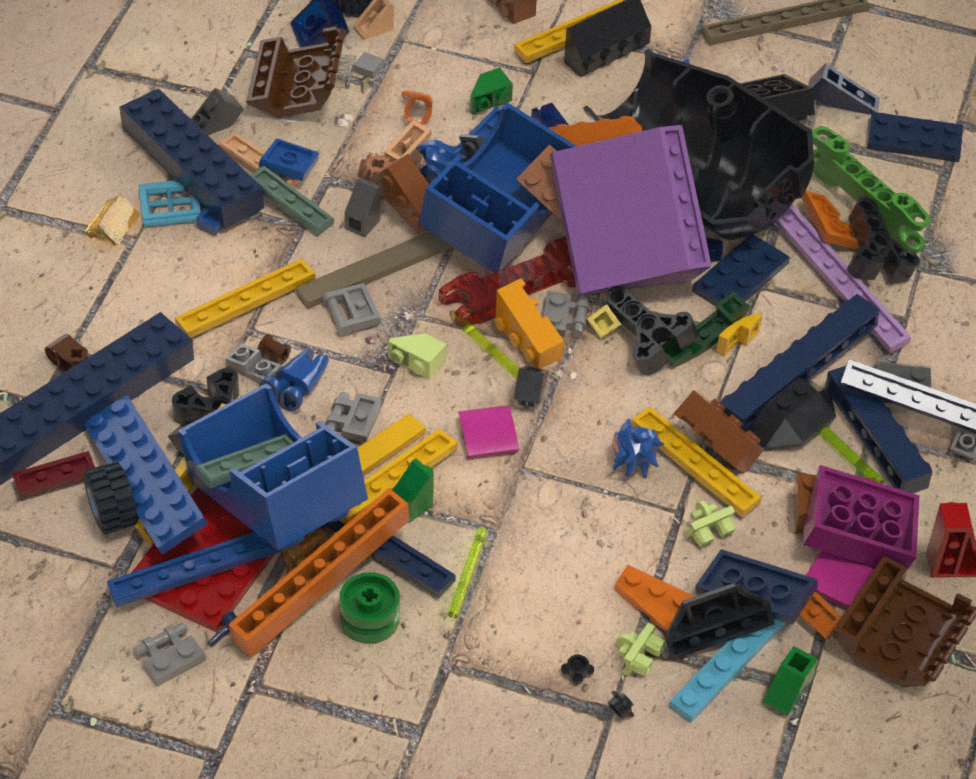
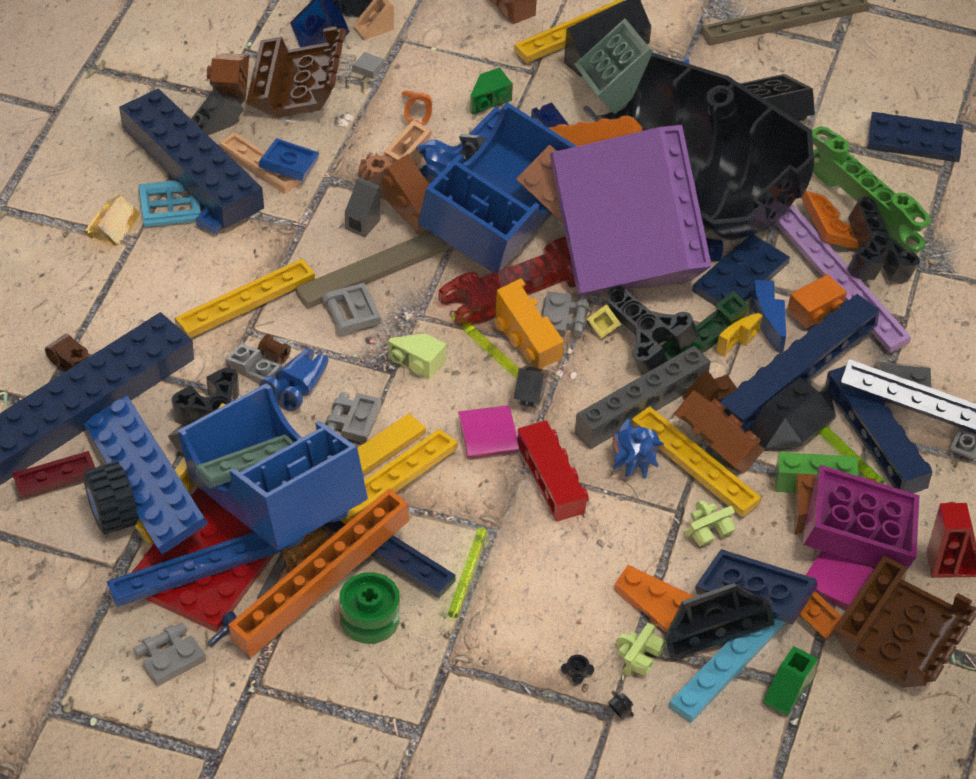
(229, 74): none -> dark orange wedge
(292, 201): sand green tile -> none
(416, 488): green slope -> none
(552, 470): none -> red brick
(616, 65): none -> sand green slope
(652, 389): none -> dark grey brick
(711, 387): none -> reddish brown slope
(772, 311): none -> blue slope
(791, 464): none -> bright green brick
(816, 300): none -> orange brick
(839, 91): dark blue slope -> none

